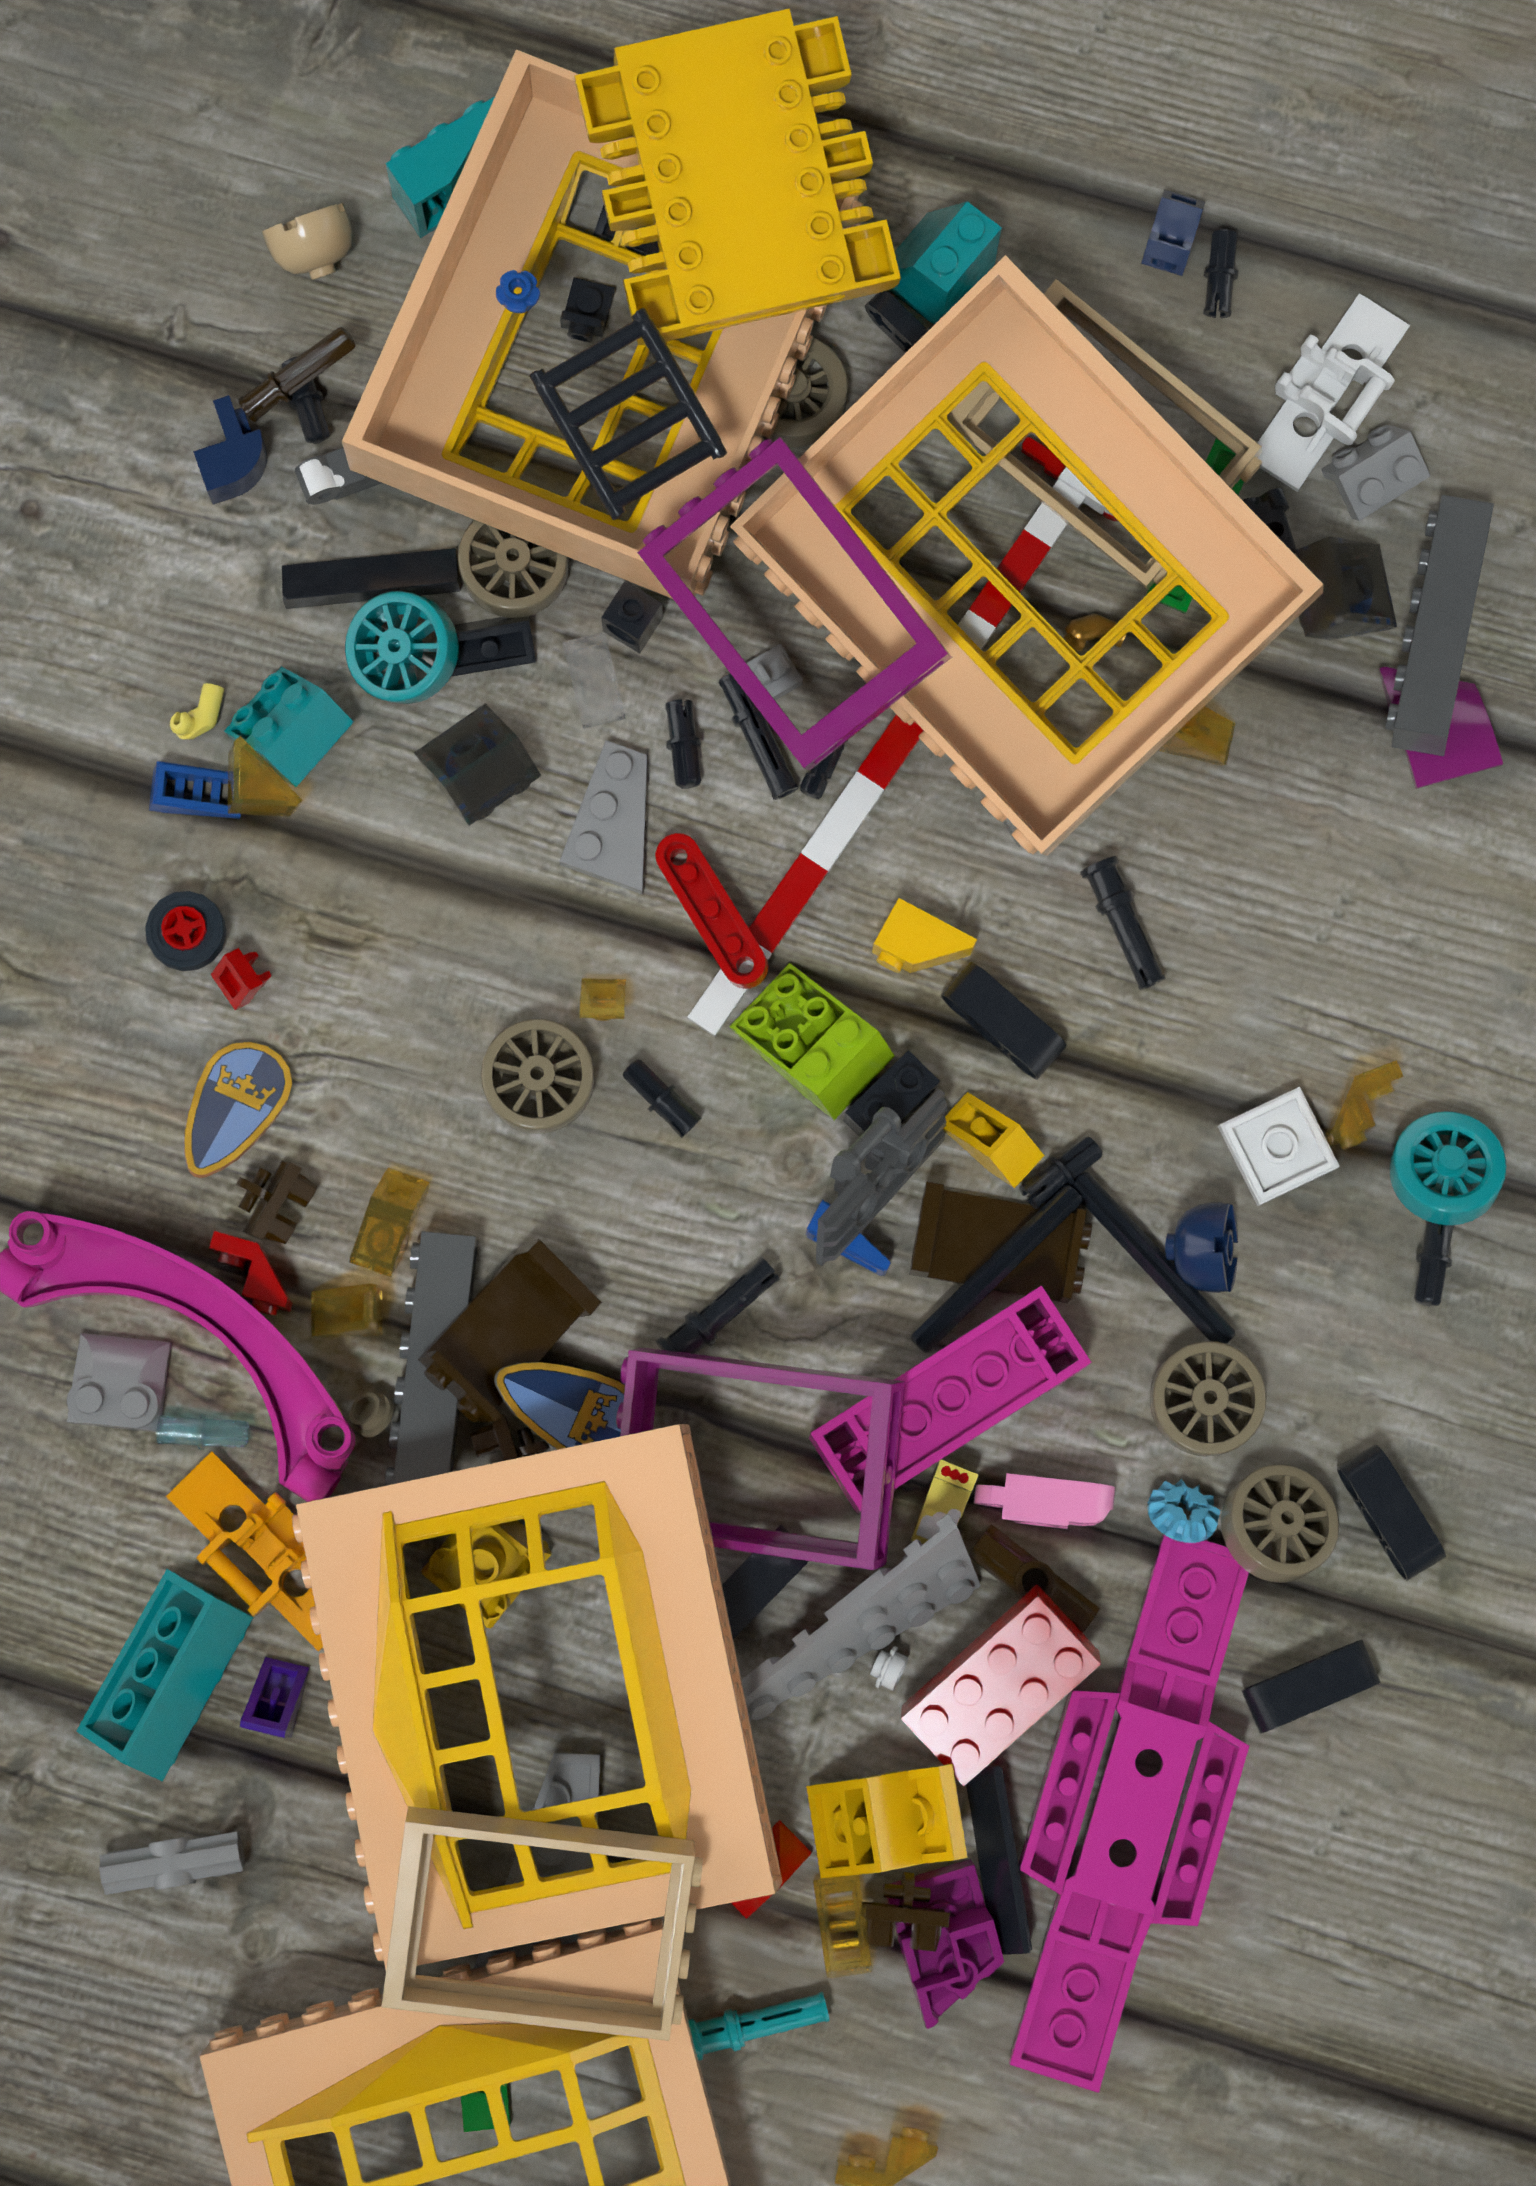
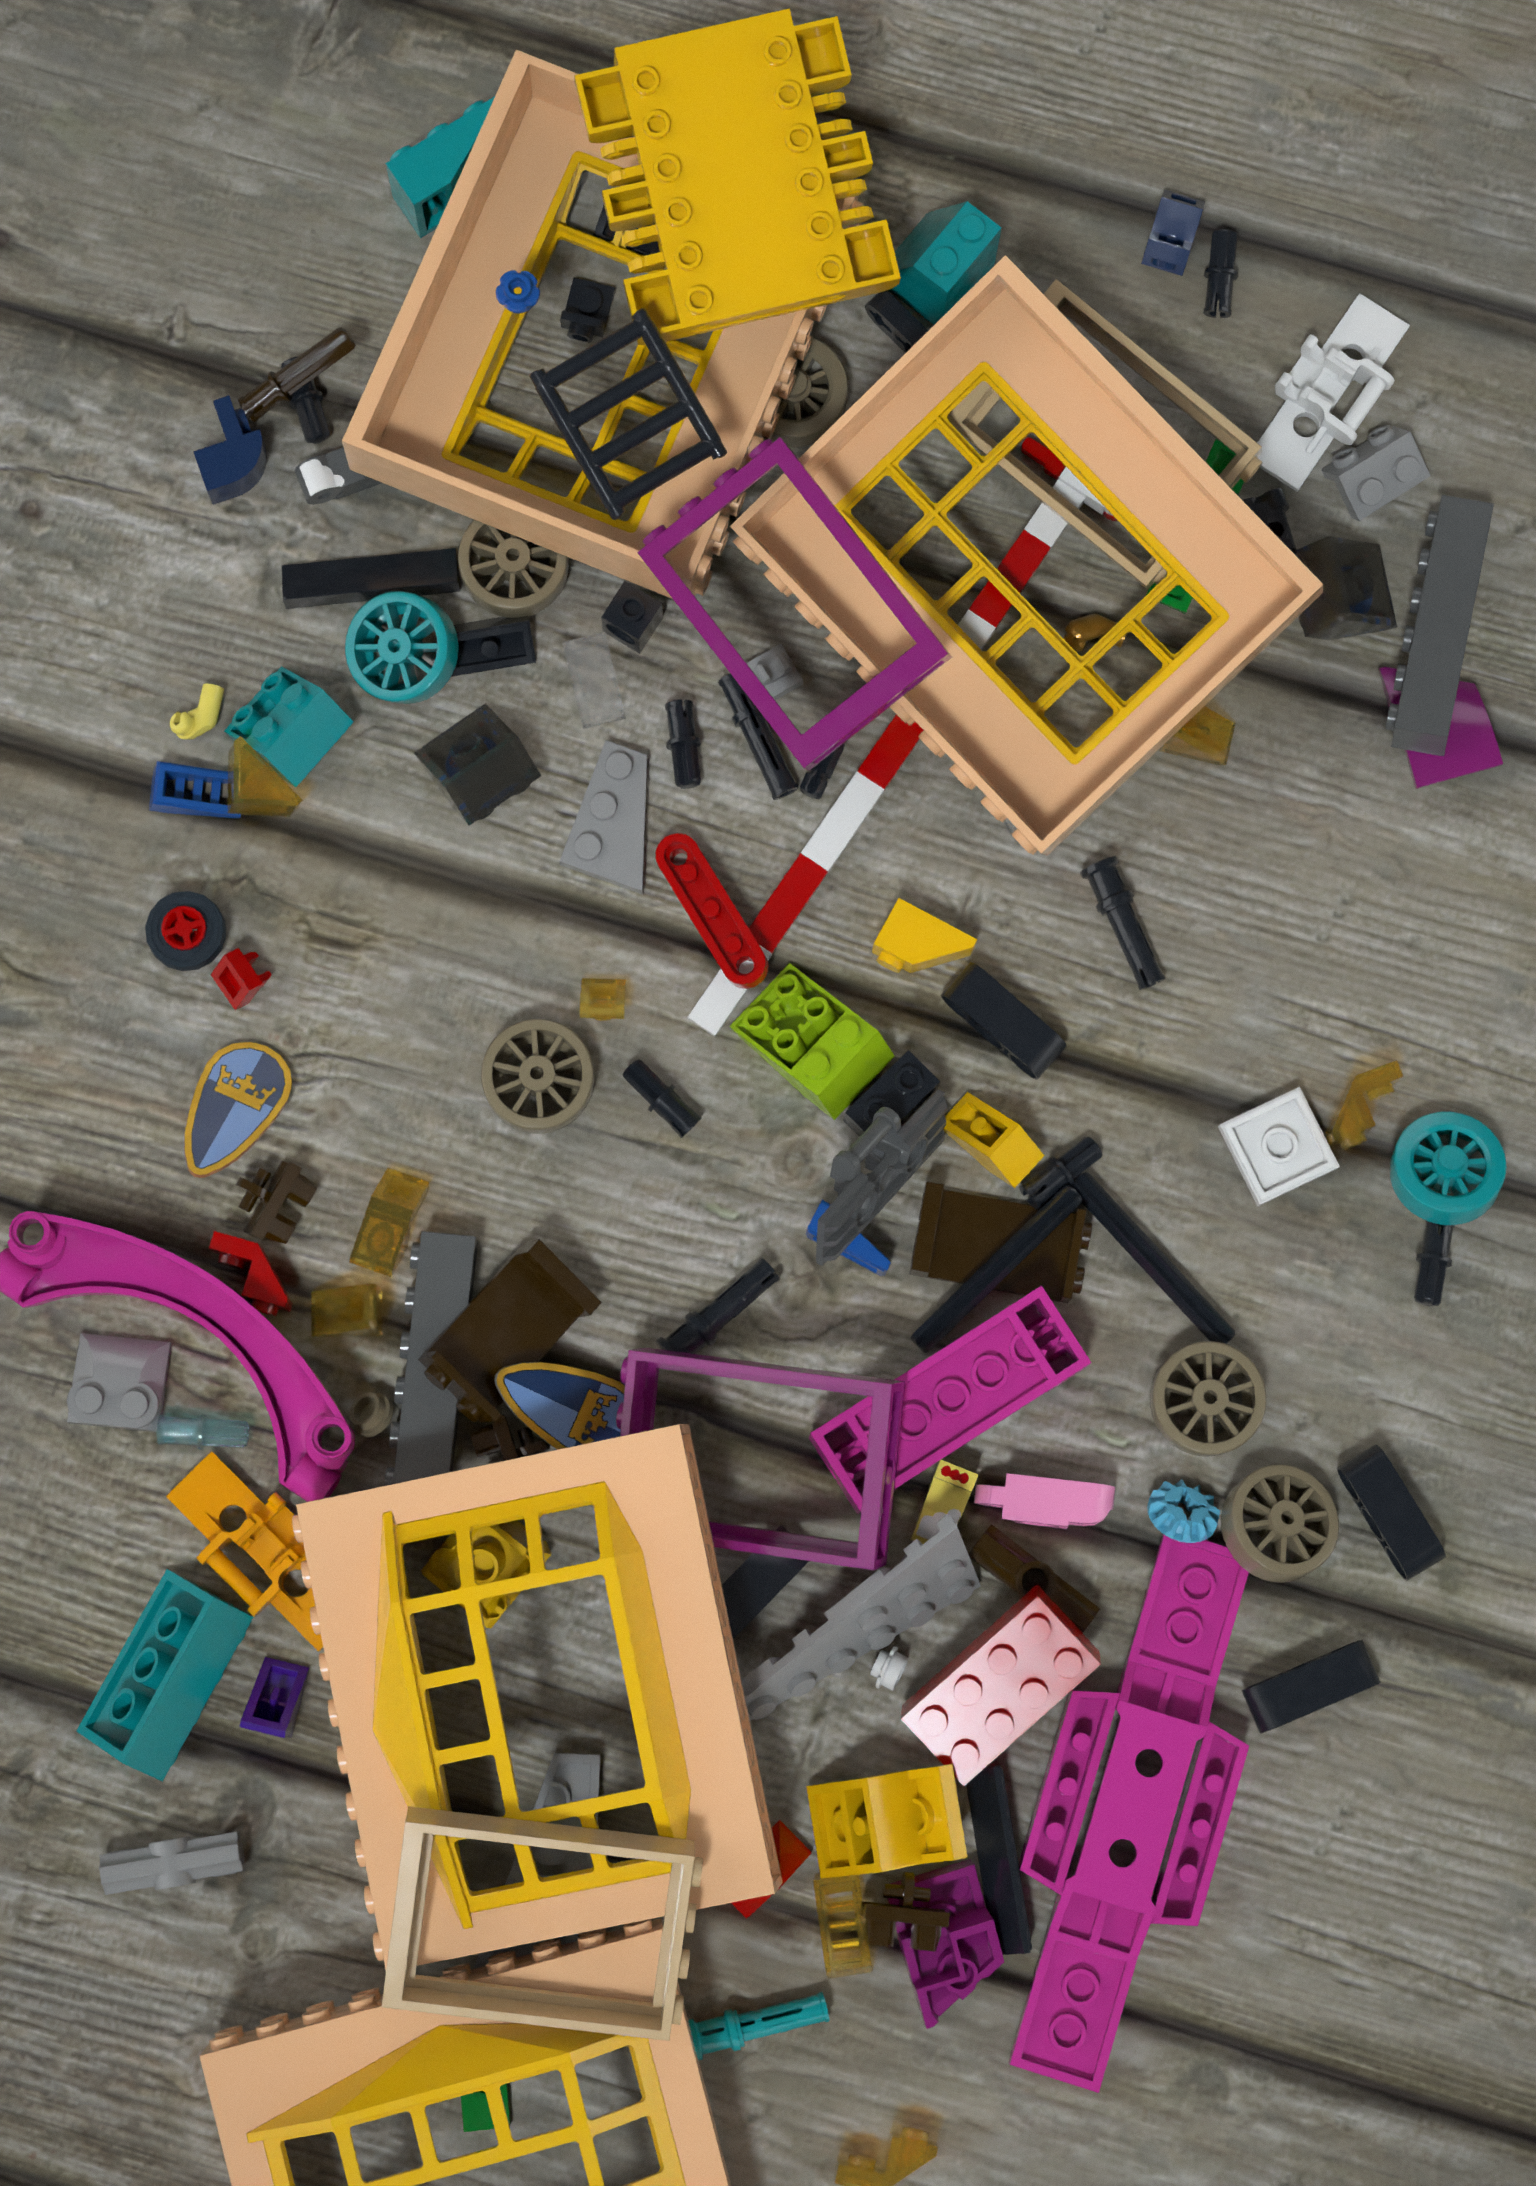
(311, 241): tan cylinder -> none
(1205, 1247): dark blue cylinder -> none

